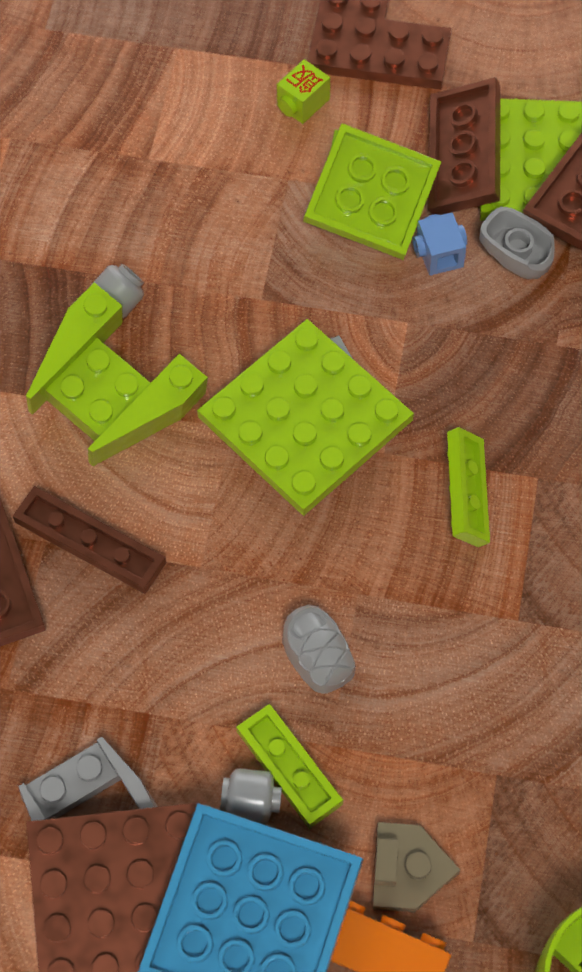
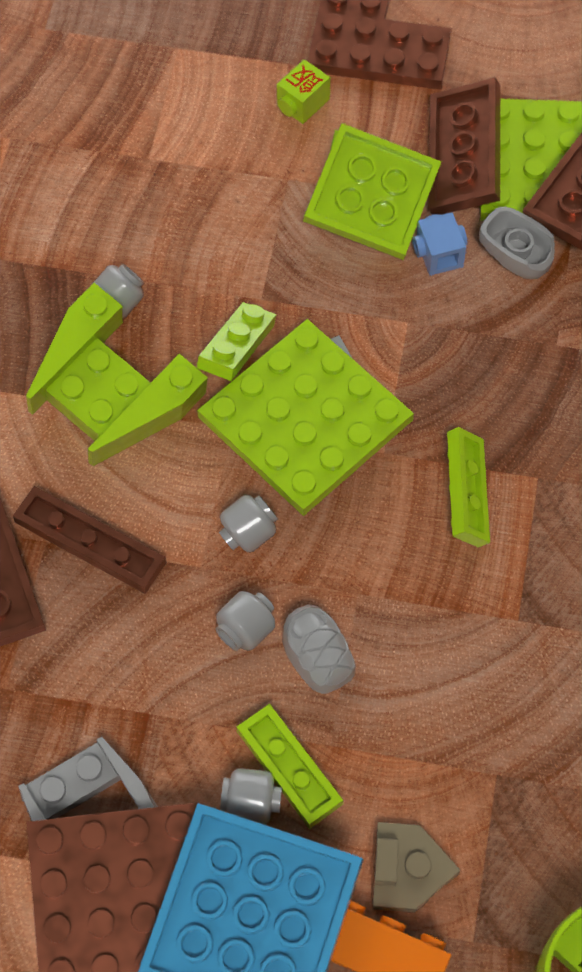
(236, 341): none -> lime plate
(245, 621): none -> light grey head
(248, 523): none -> light grey head

